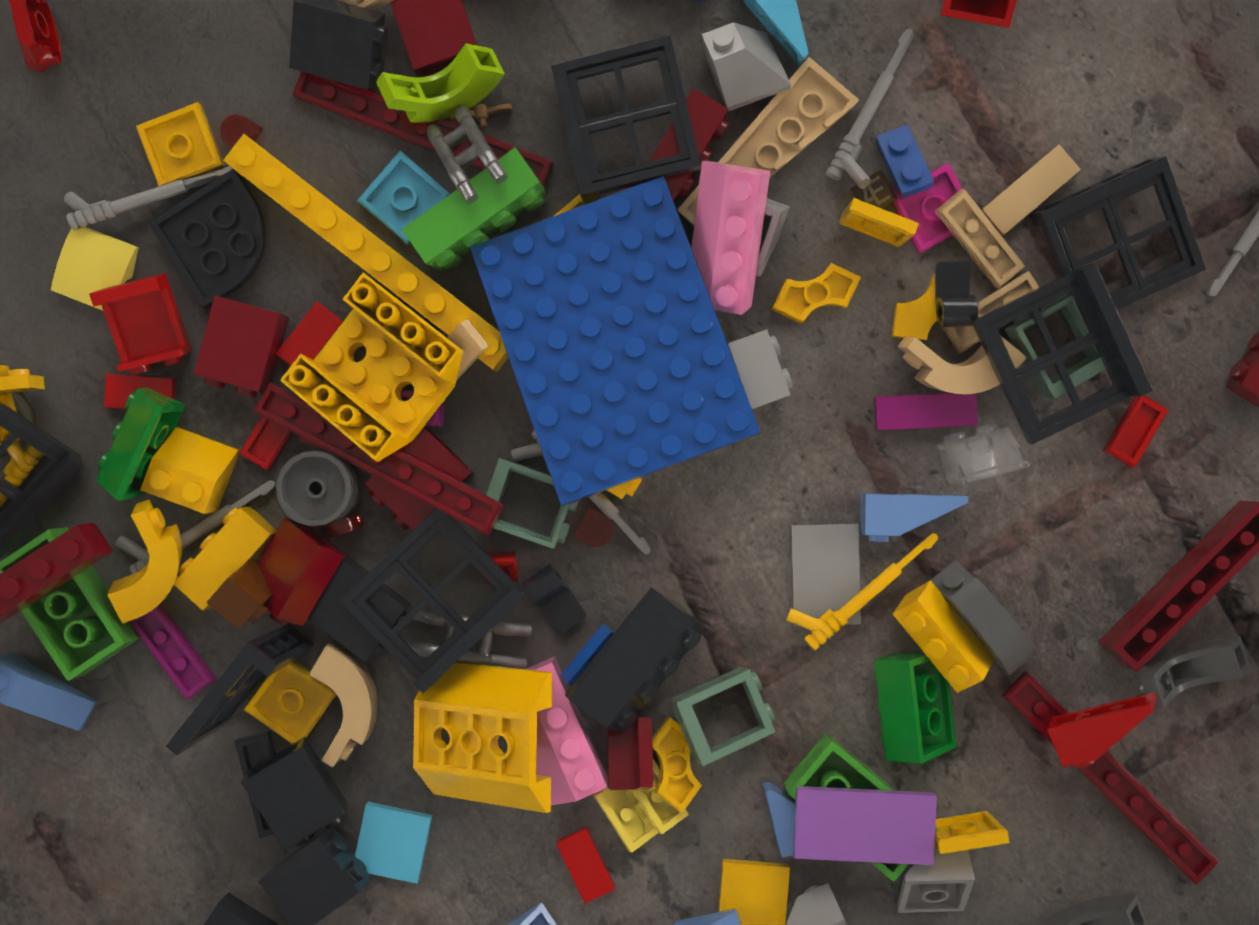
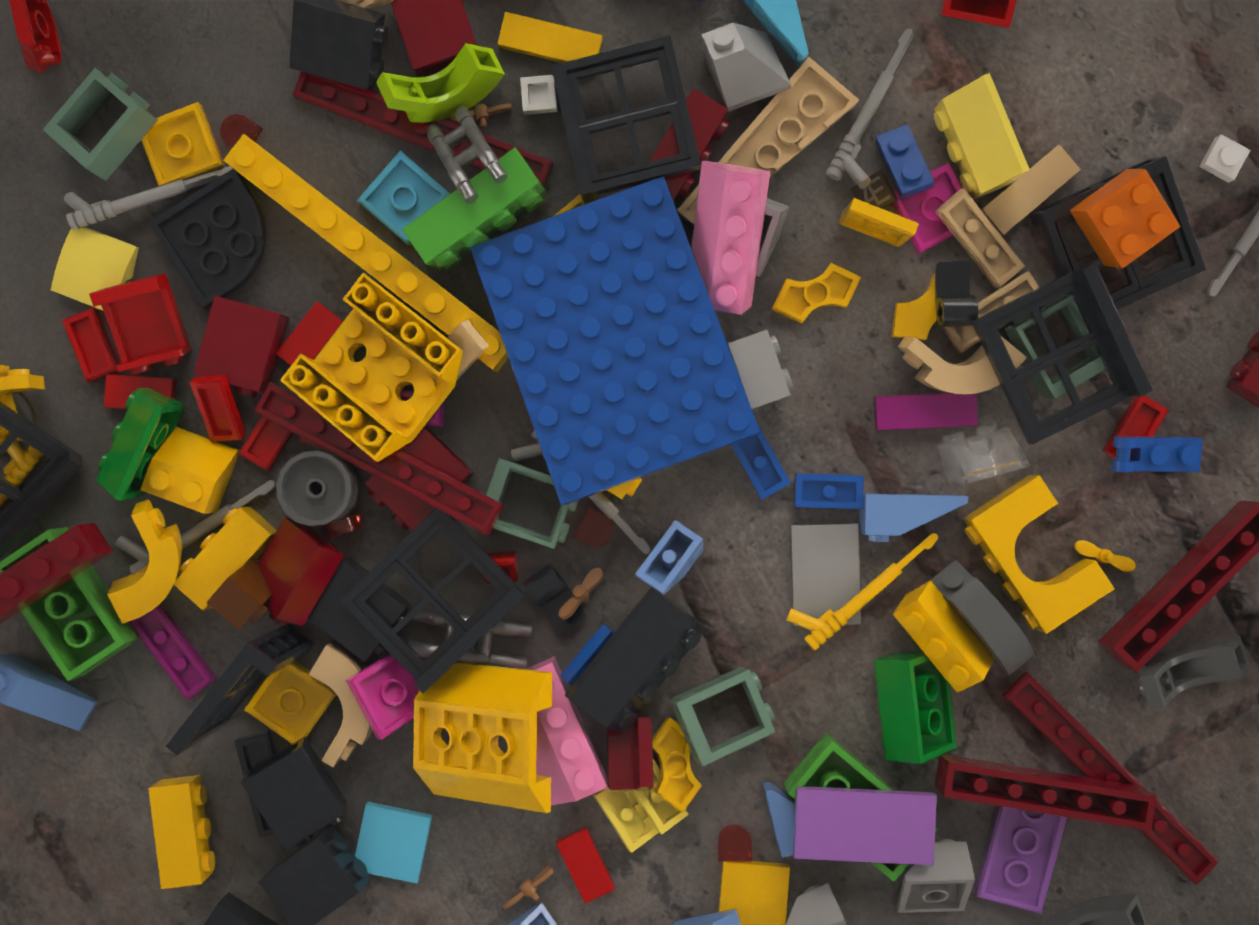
(91, 344): none -> red tile
(118, 140): none -> sand green window
(181, 831): none -> yellow brick
(218, 408): none -> red tile
(385, 695): none -> dark pink tile
(529, 887): none -> medium nougat piece
(538, 94): none -> white plate
(546, 39): none -> yellow tile
(581, 593): none -> medium nougat piece
(671, 558): none -> medium blue slope
(734, 844): none -> clear red tile
(761, 465): none -> blue plate
(828, 491): none -> blue plate
(969, 832): yellow tile -> none
(980, 138): none -> light yellow slope
(996, 530): none -> yellow arch
(1019, 858): none -> medium lavender tile
(1045, 792): none -> dark red brick
(1091, 732): red slope -> none
(1104, 556): none -> yellow piece
(1125, 218): none -> orange brick
(1157, 454): none -> blue plate
(1224, 158): none -> white plate

